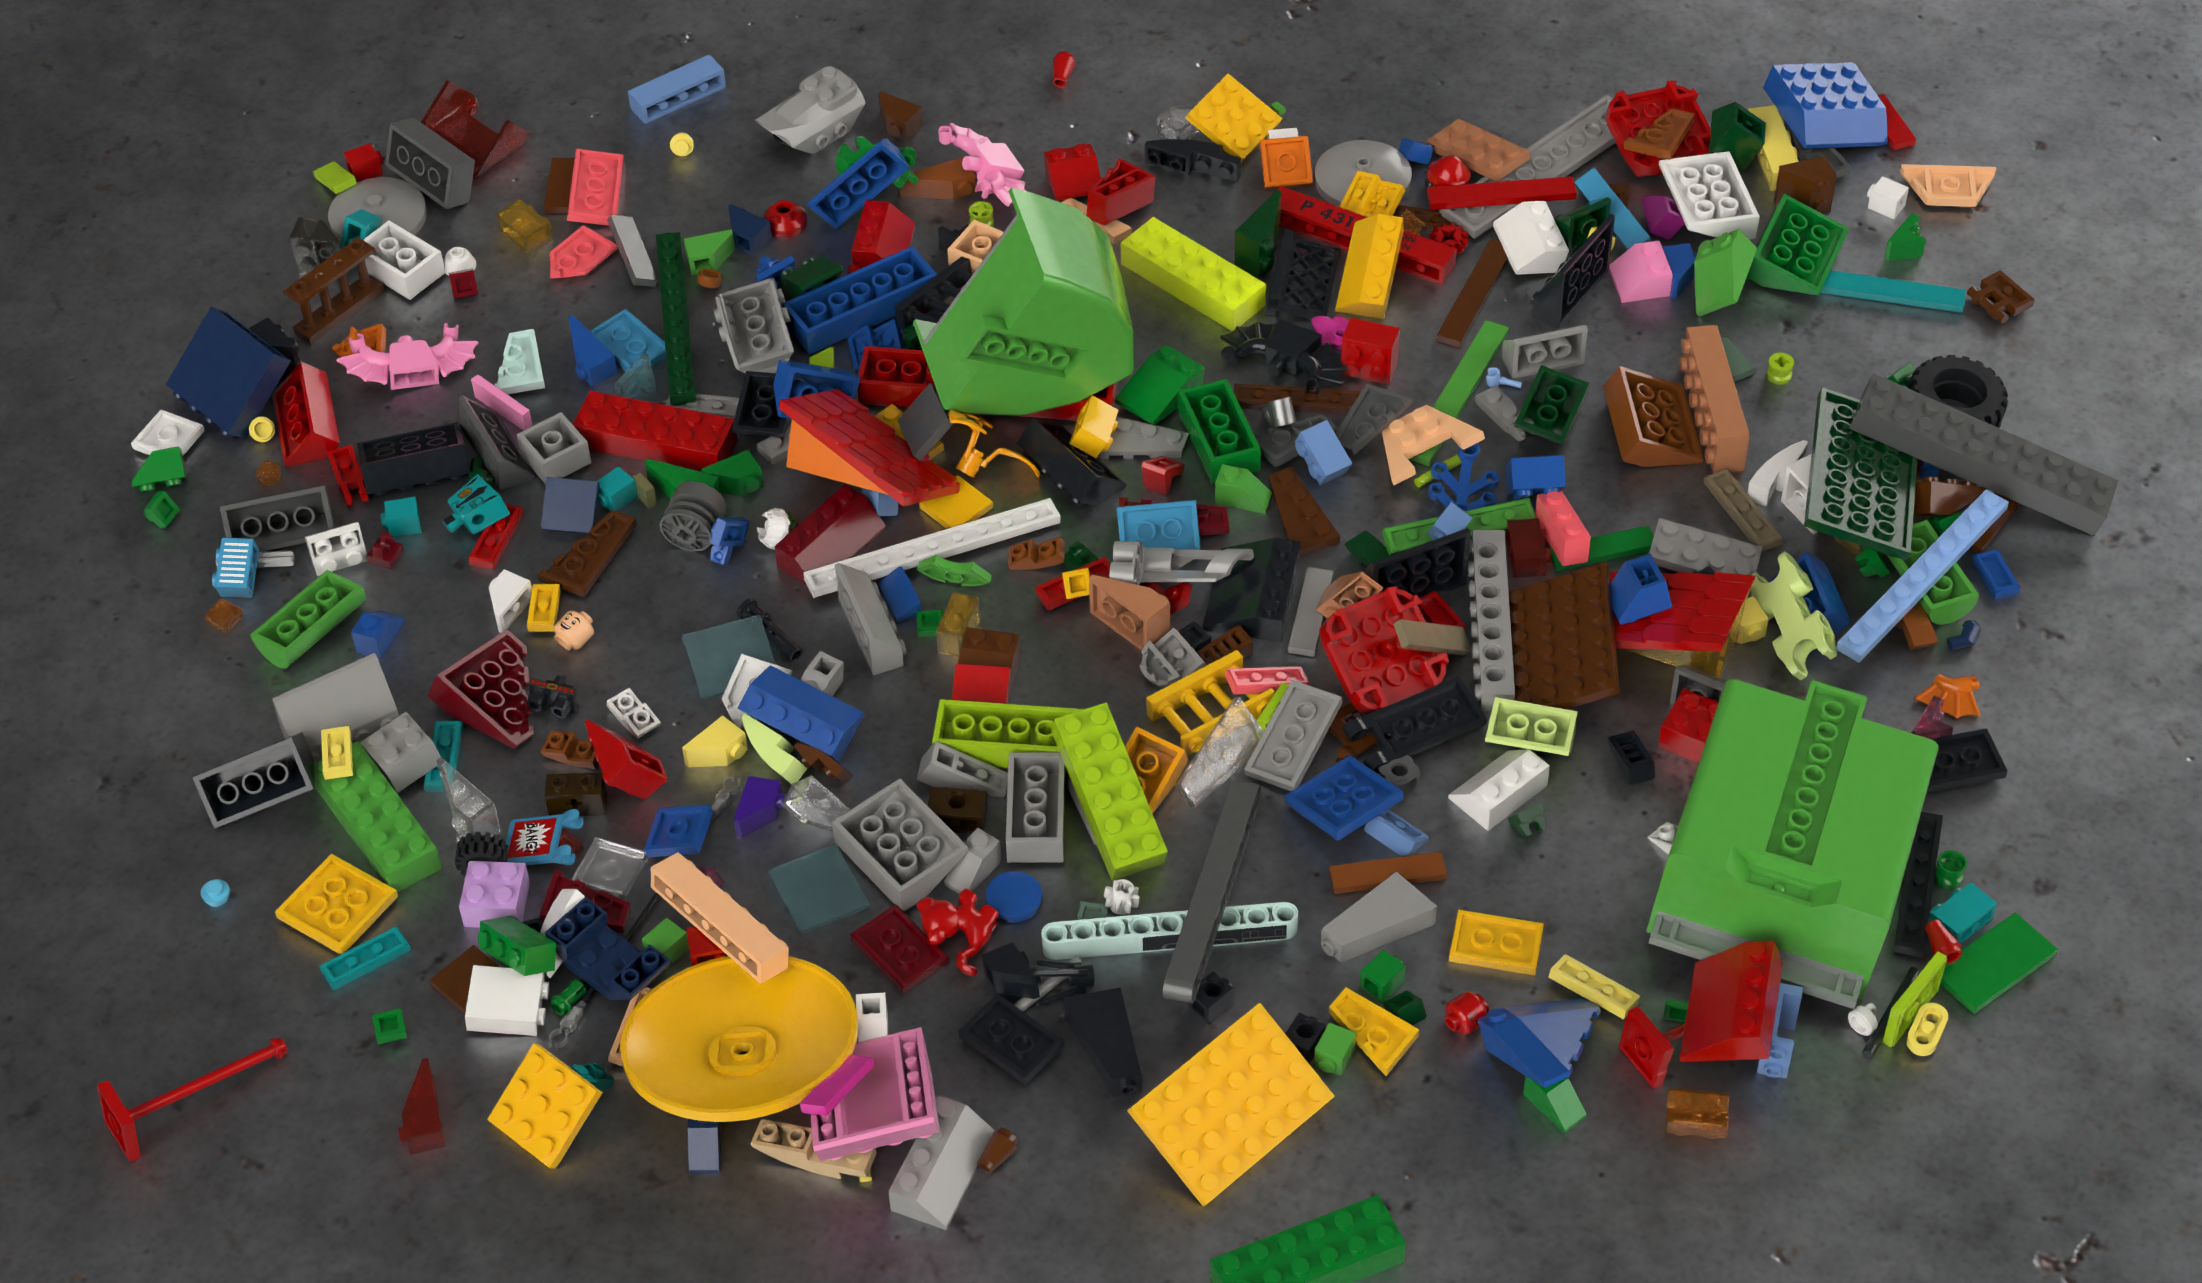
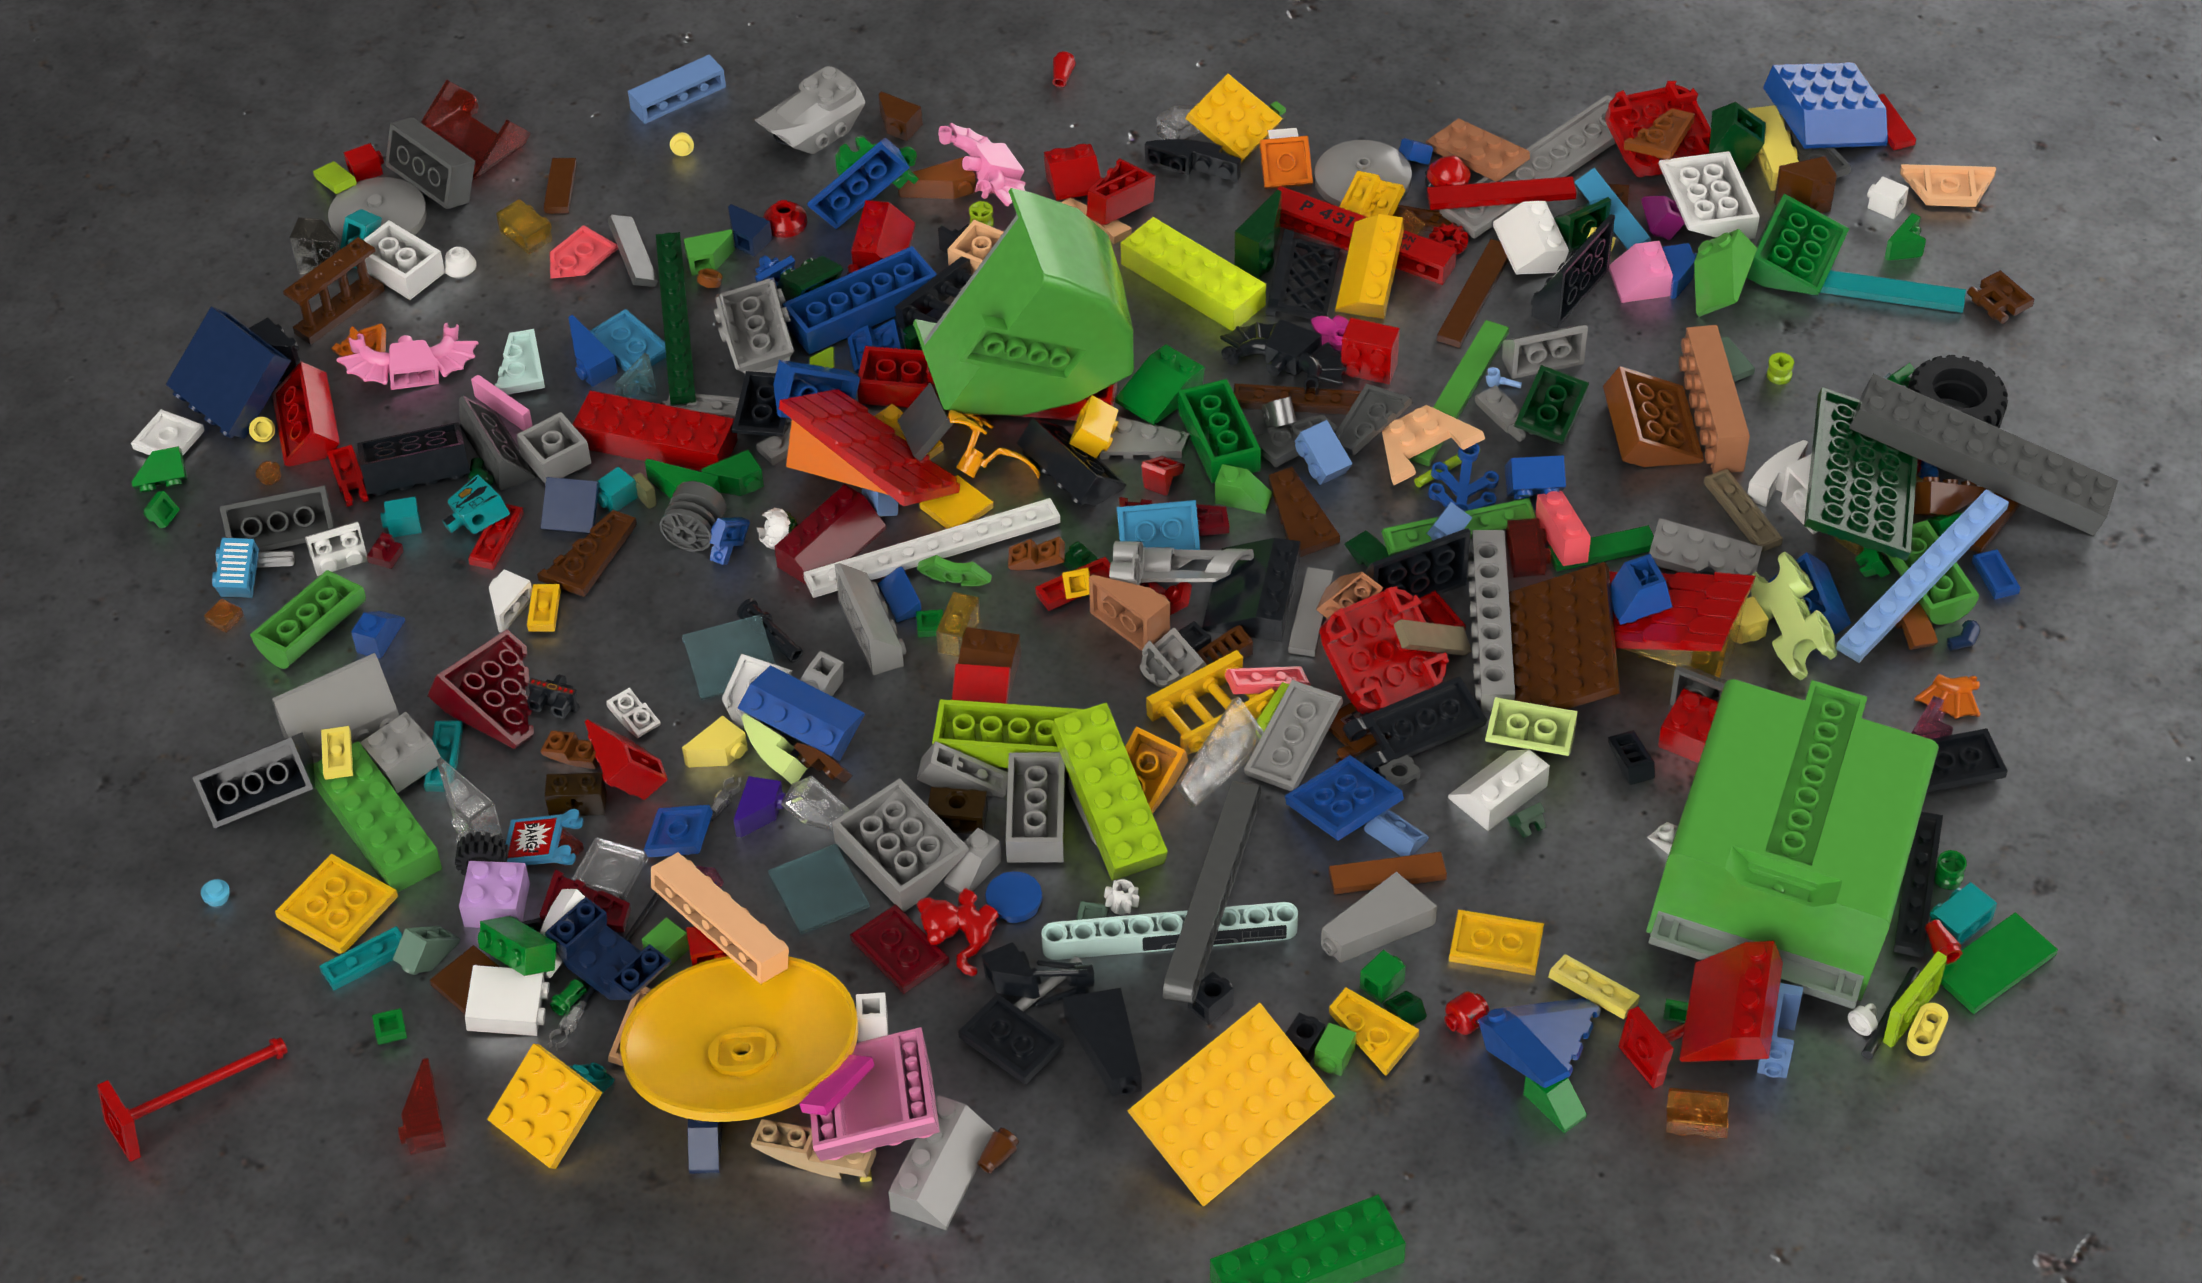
(424, 948): none -> sand green slope
(463, 283): dark red tile -> none
(573, 630): light nougat head -> none
(595, 186): coral tile -> none

